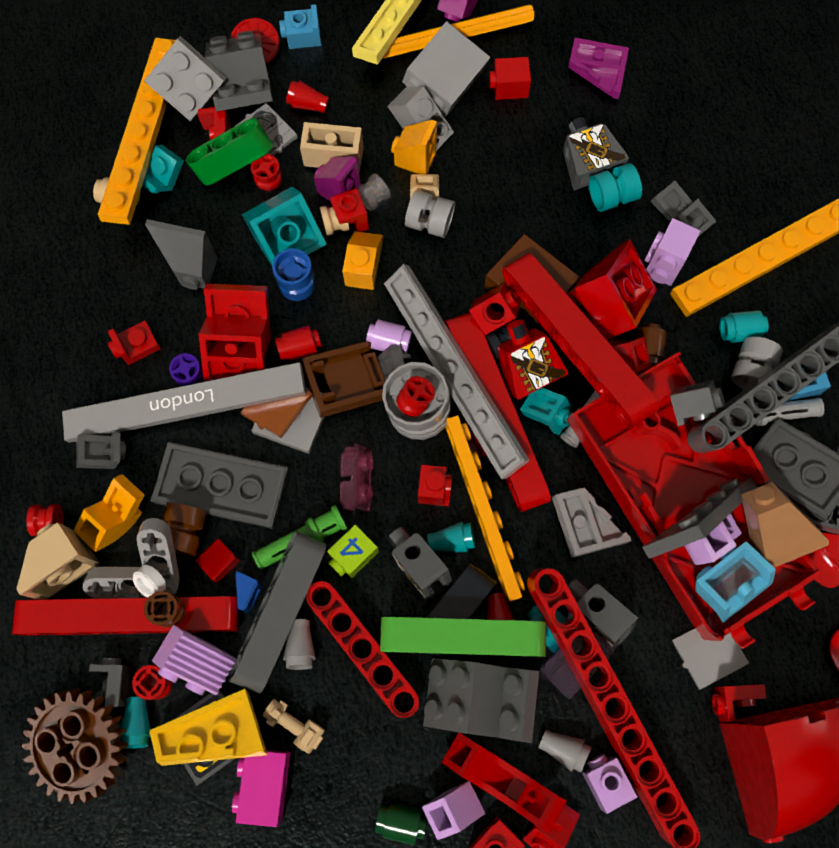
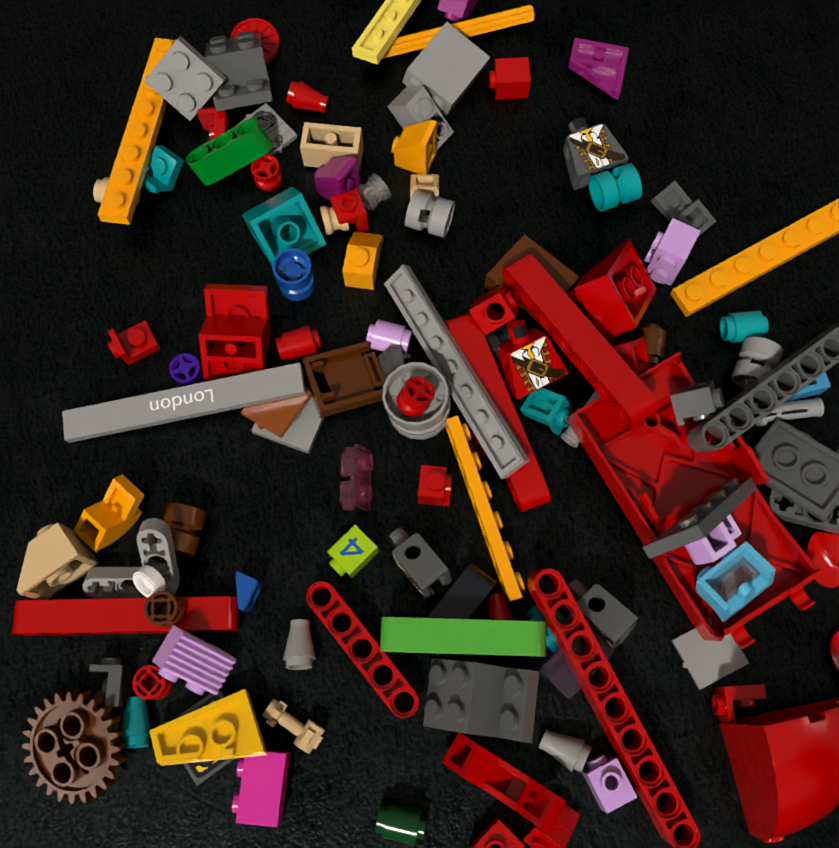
(40, 517): red wheel -> none
(99, 451): dark grey bracket -> none
(186, 252): dark grey slope -> none
(217, 561): red slope -> none
(221, 484): dark grey tile -> none
(277, 612): dark grey beam -> none
(301, 28): dark azure brick -> none
(316, 528): bright green pin -> none
(453, 538): teal cone -> none
(460, 810): lavender brick -> none
(586, 524): light grey wing -> none
(778, 526): medium nougat slope -> none

